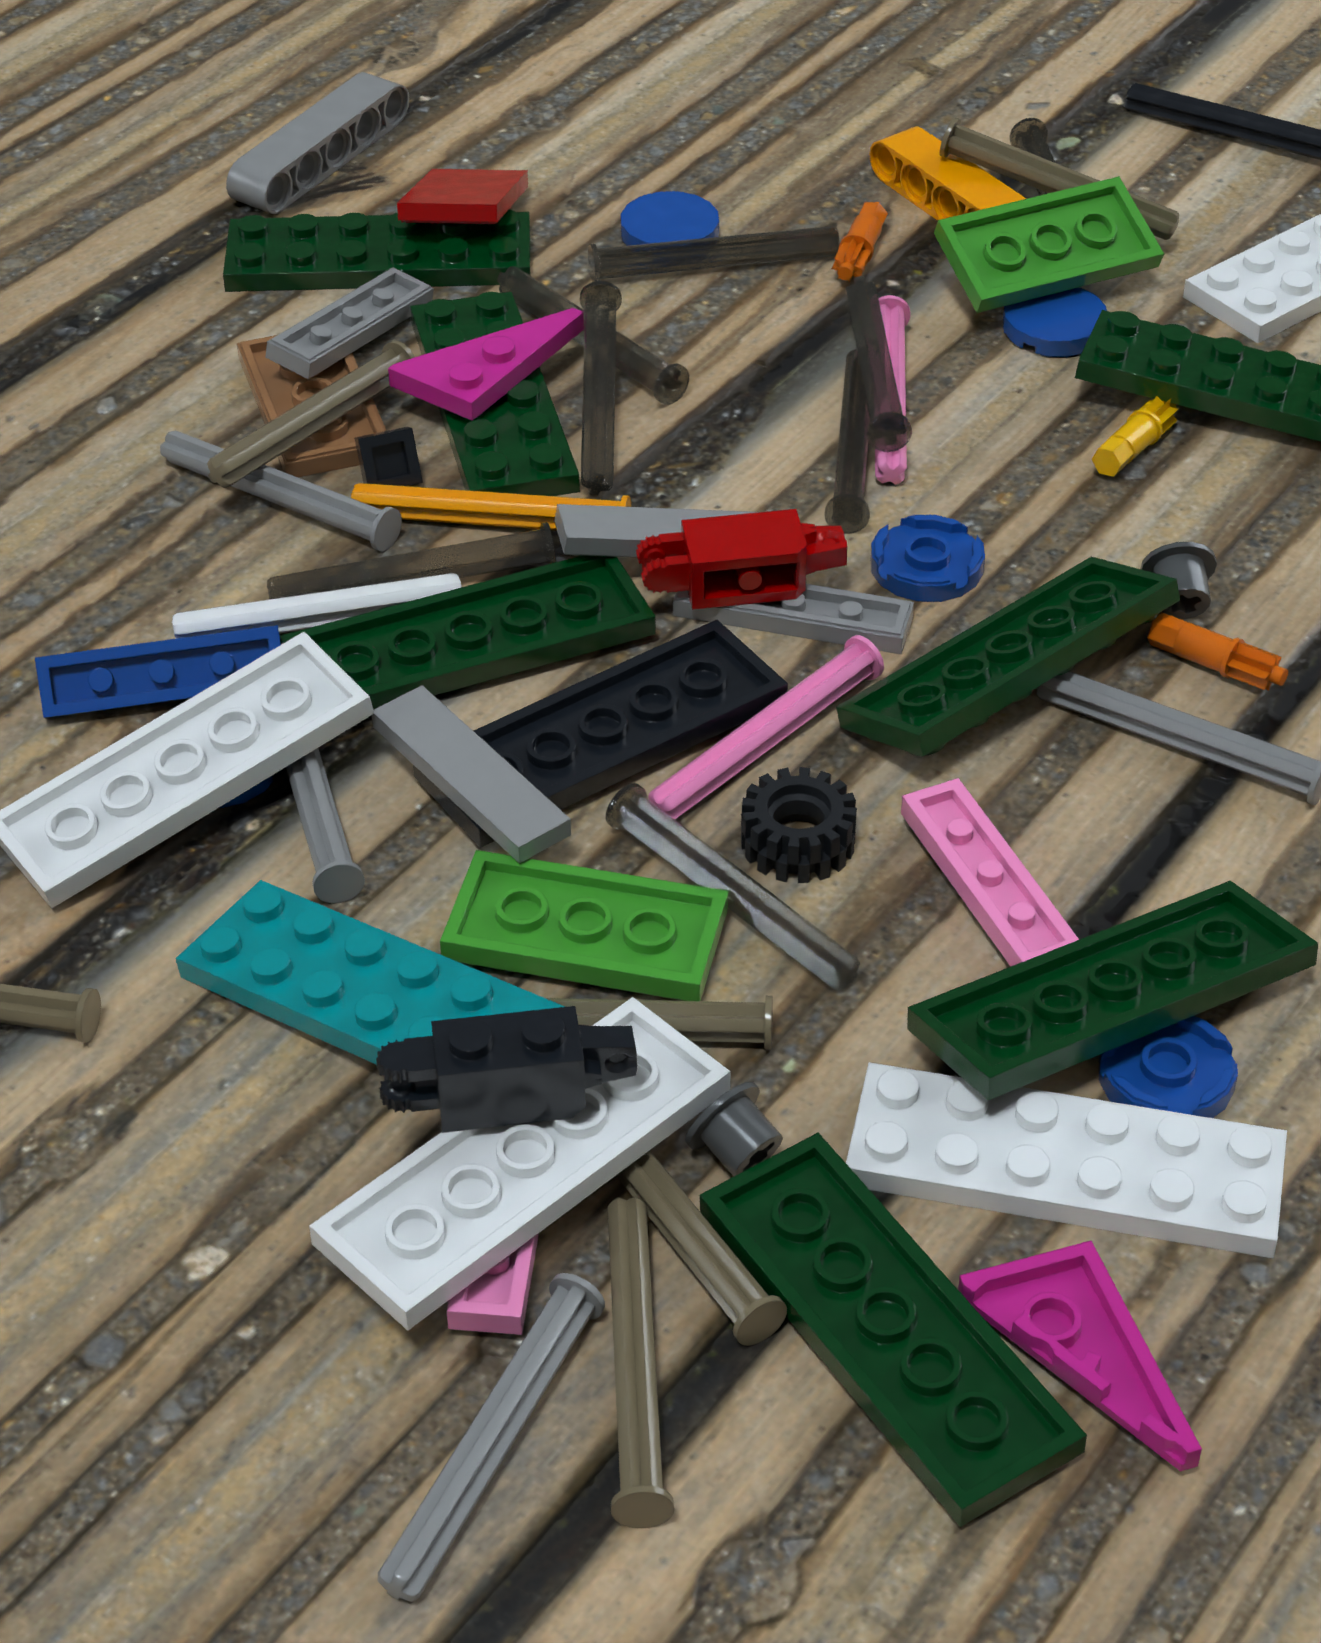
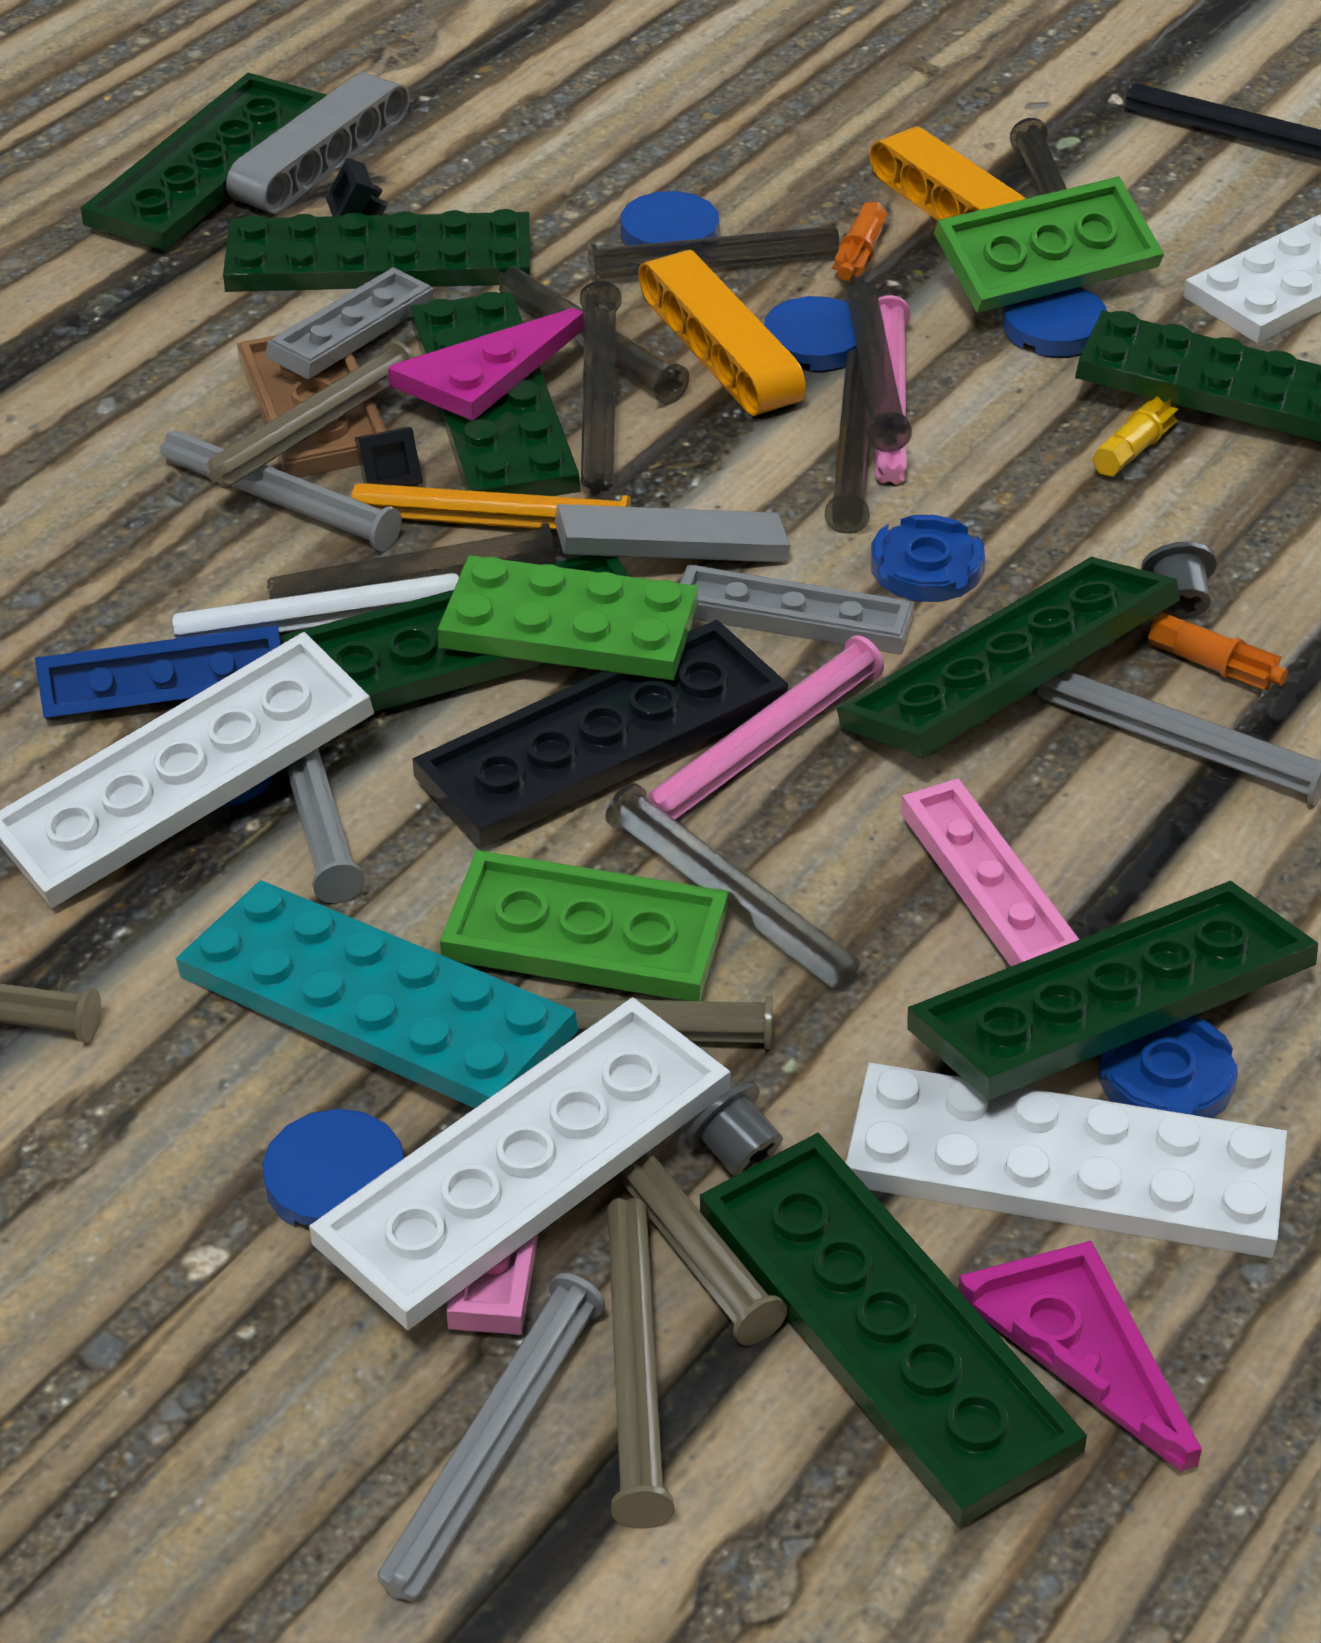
(189, 169): none -> dark green plate
(326, 1161): none -> blue tile
(355, 192): none -> black tile
(462, 196): red tile -> none
(471, 774): light grey tile -> none
(504, 1067): black hinge -> none
(569, 617): none -> bright green plate
(722, 332): none -> light orange beam
(740, 558): red hinge -> none
(794, 848): black tyre -> none
(814, 331): none -> blue tile
(1040, 172): dark tan axle -> none

